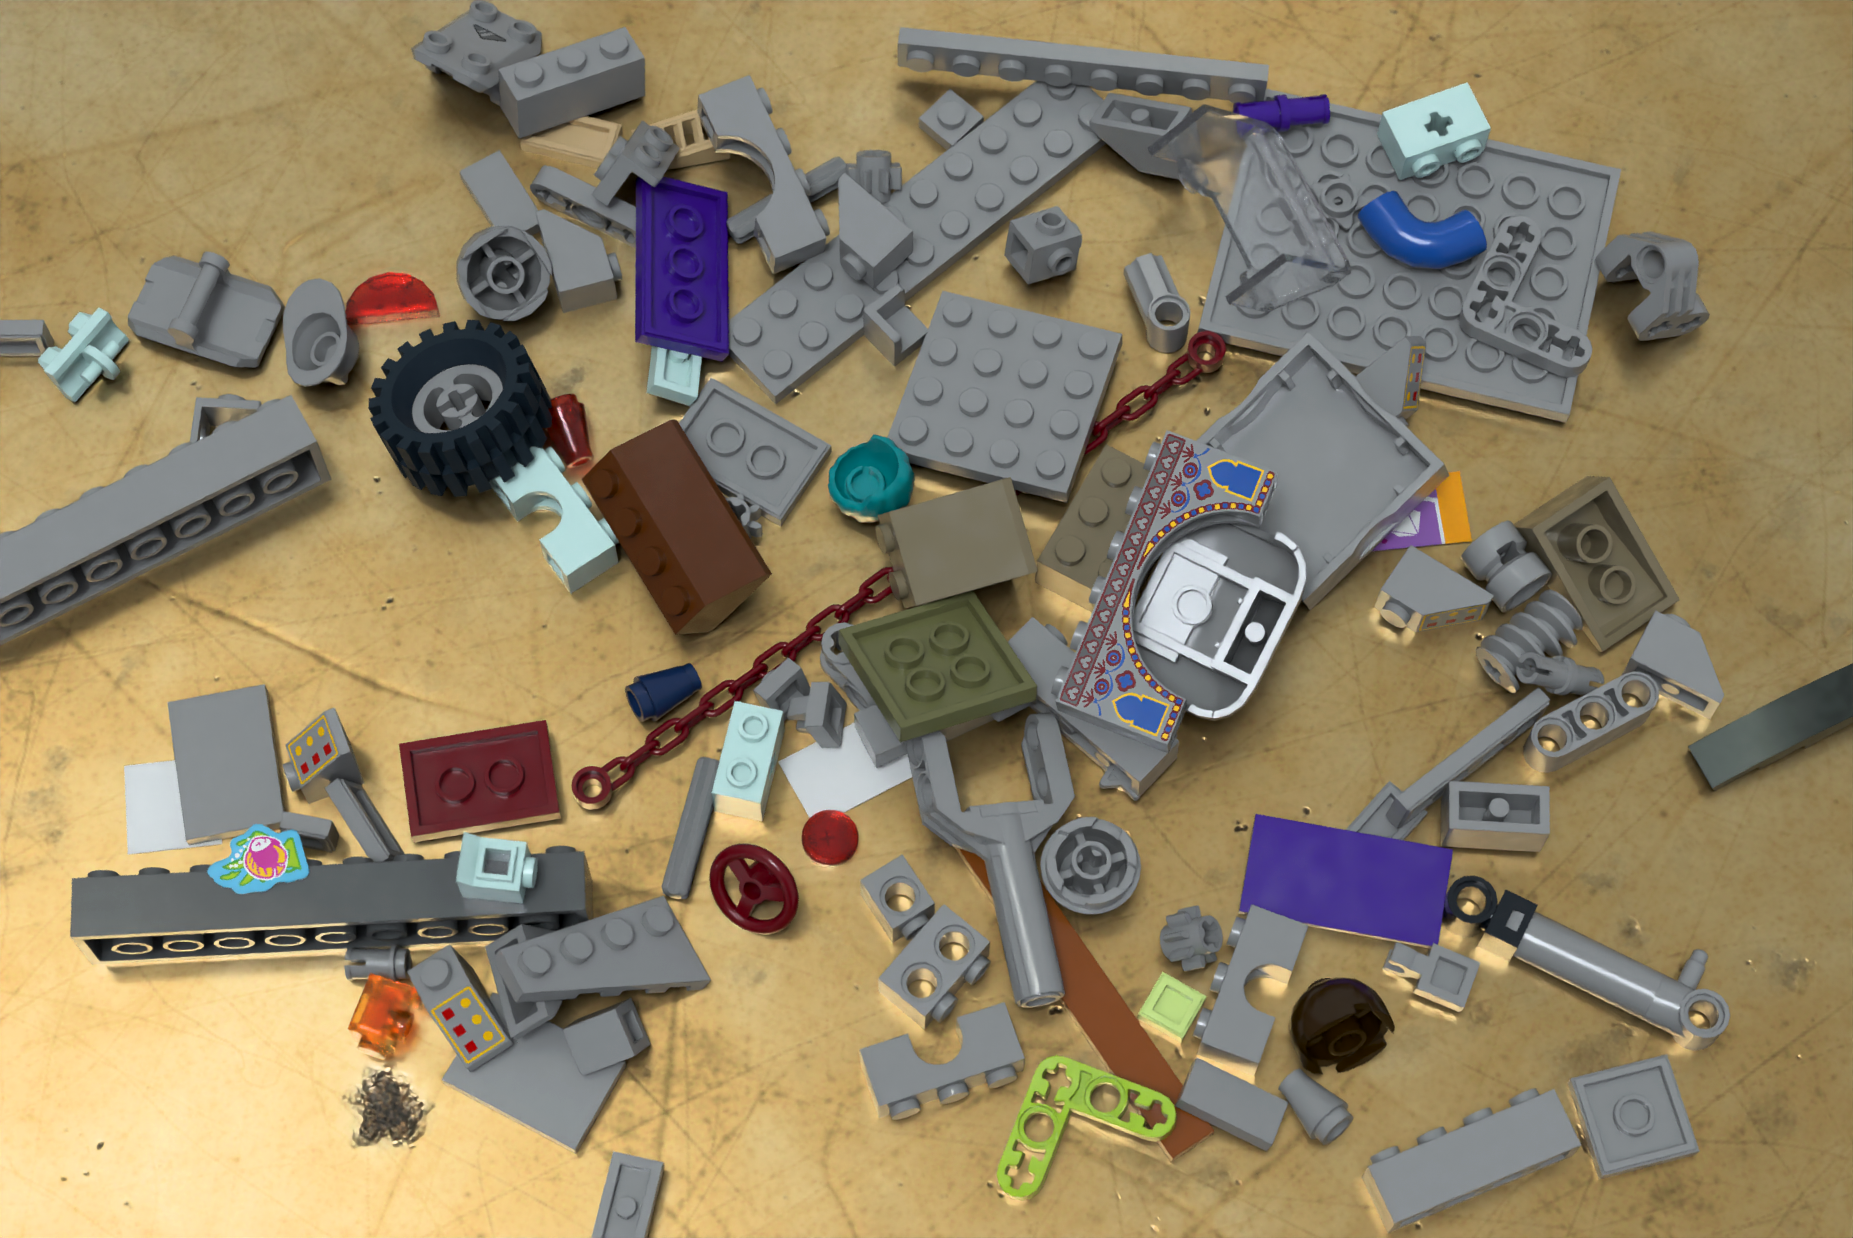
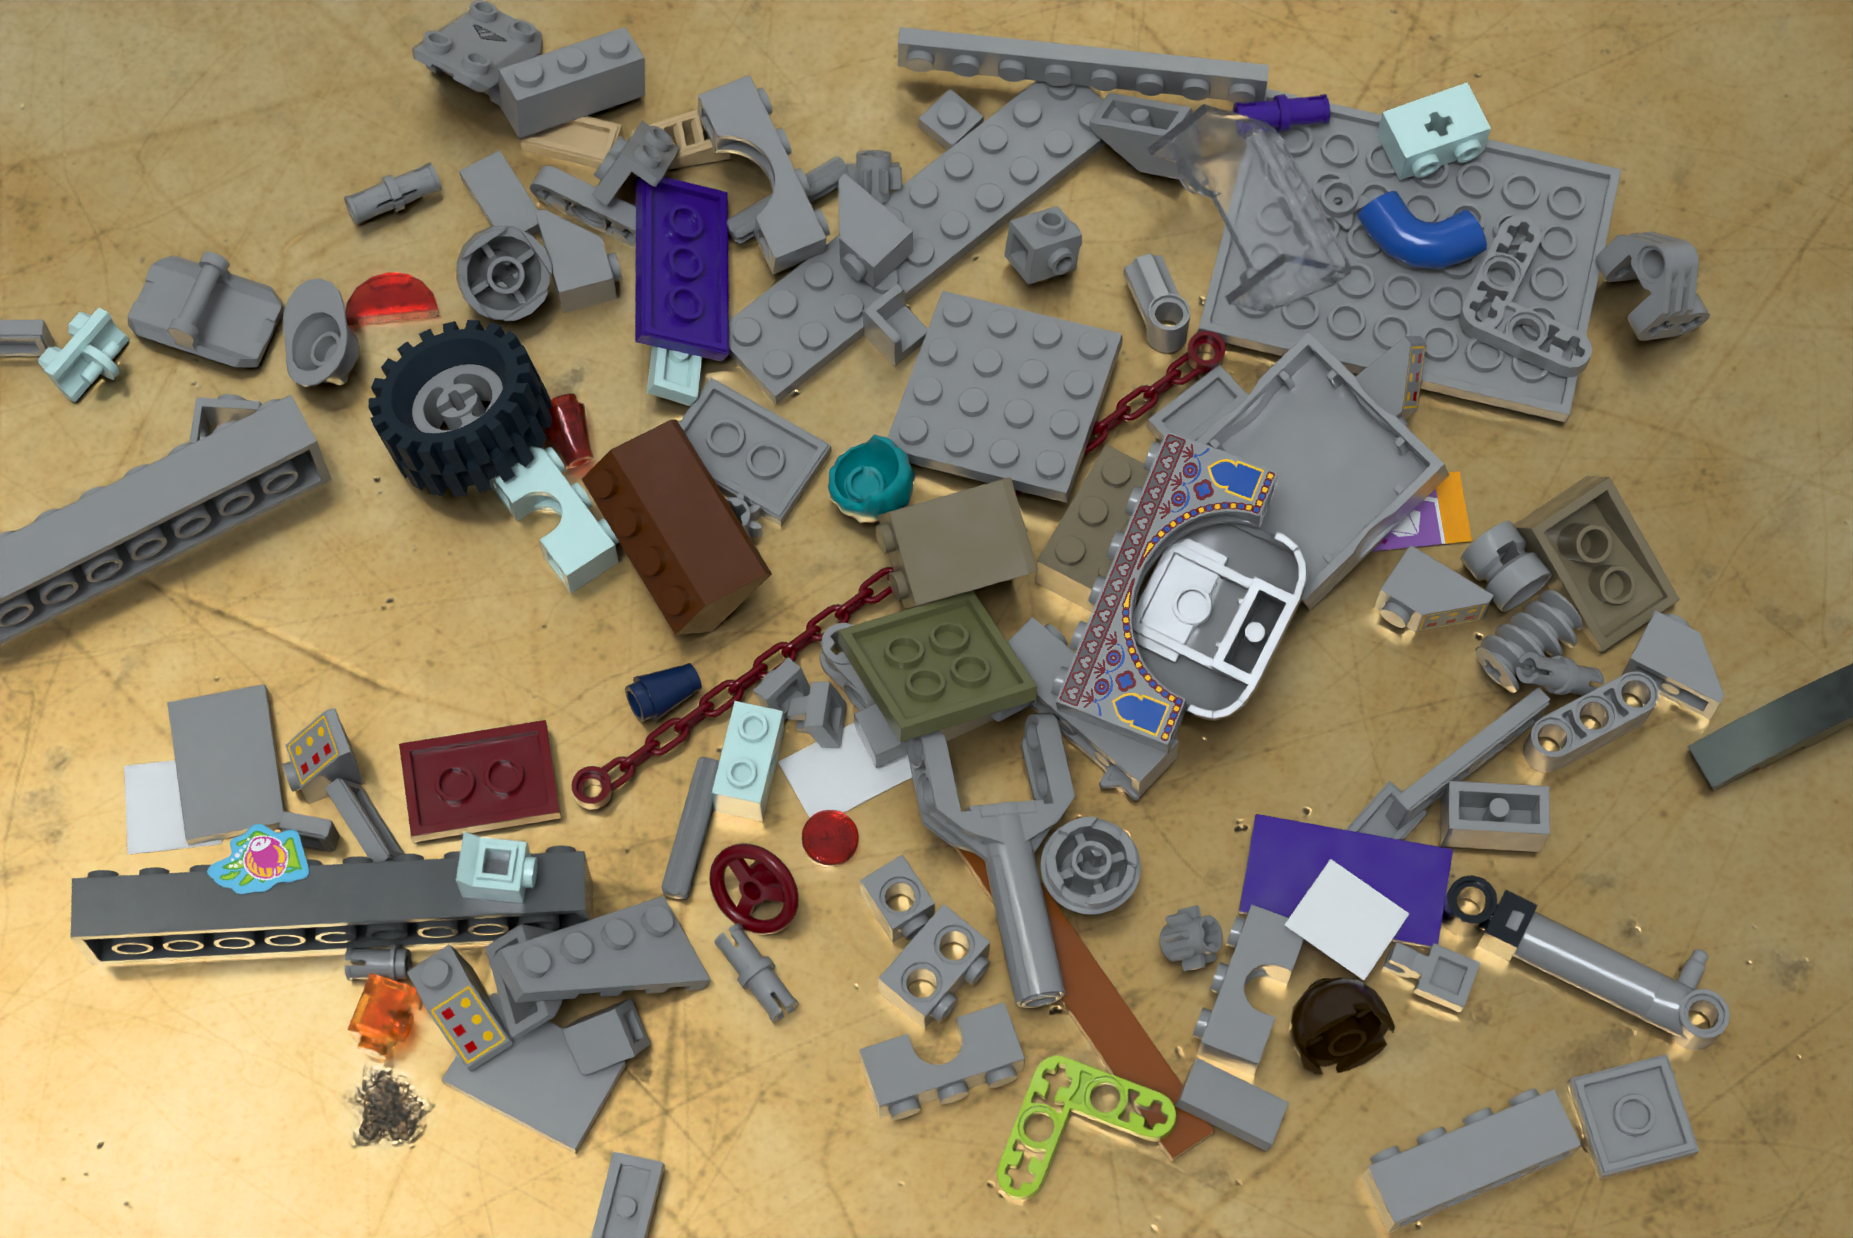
(393, 193): none -> light grey pin
(756, 972): none -> light grey pin
(1171, 1007): yellowish green tile -> none
(1198, 406): none -> light grey tile
(1317, 1108): light grey cone -> none
(1347, 919): none -> white sticker

